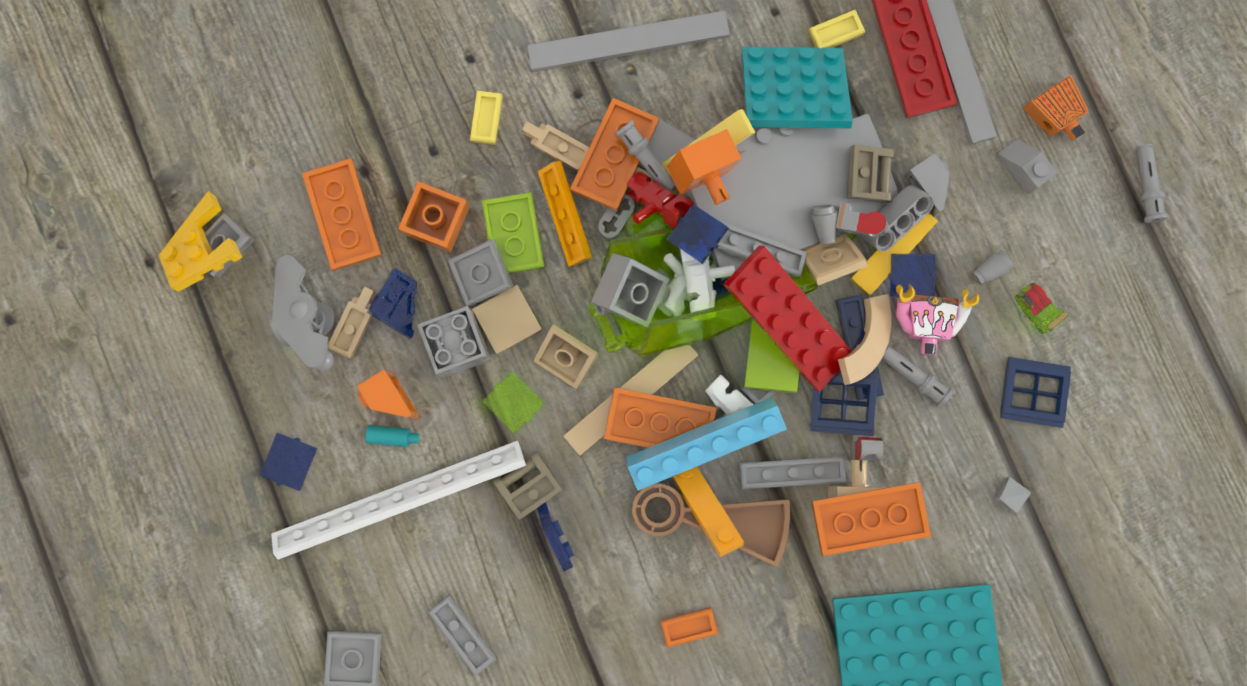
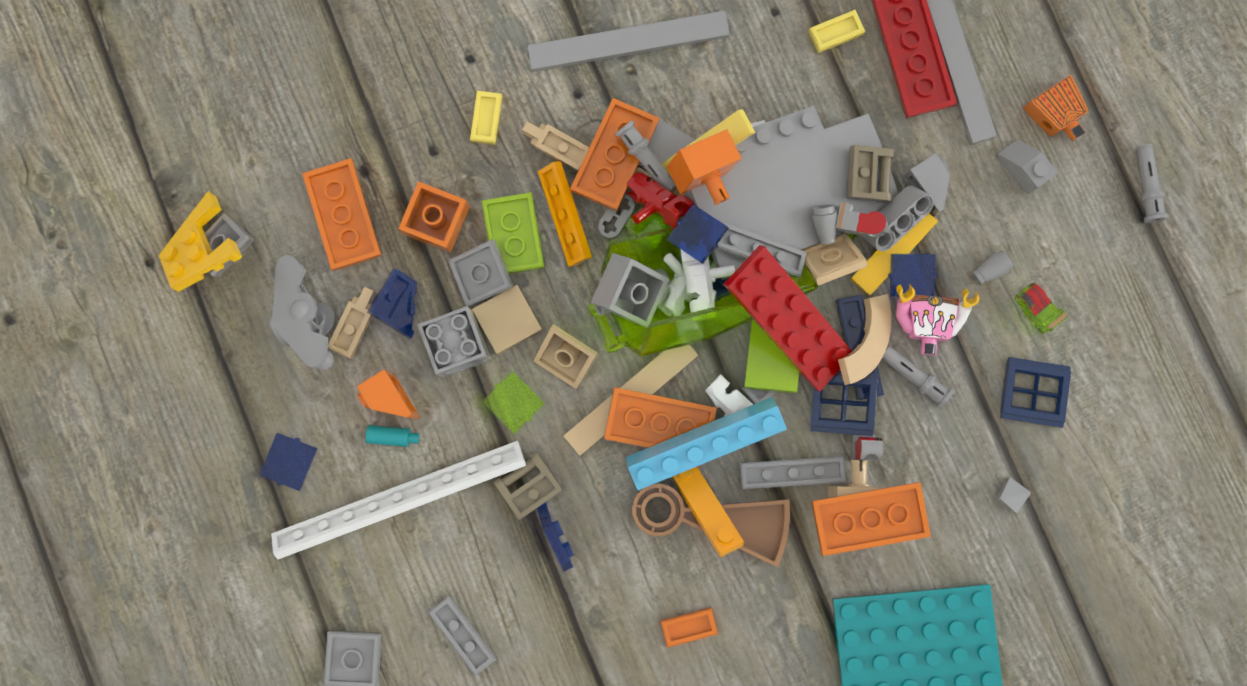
(796, 87): teal plate -> none

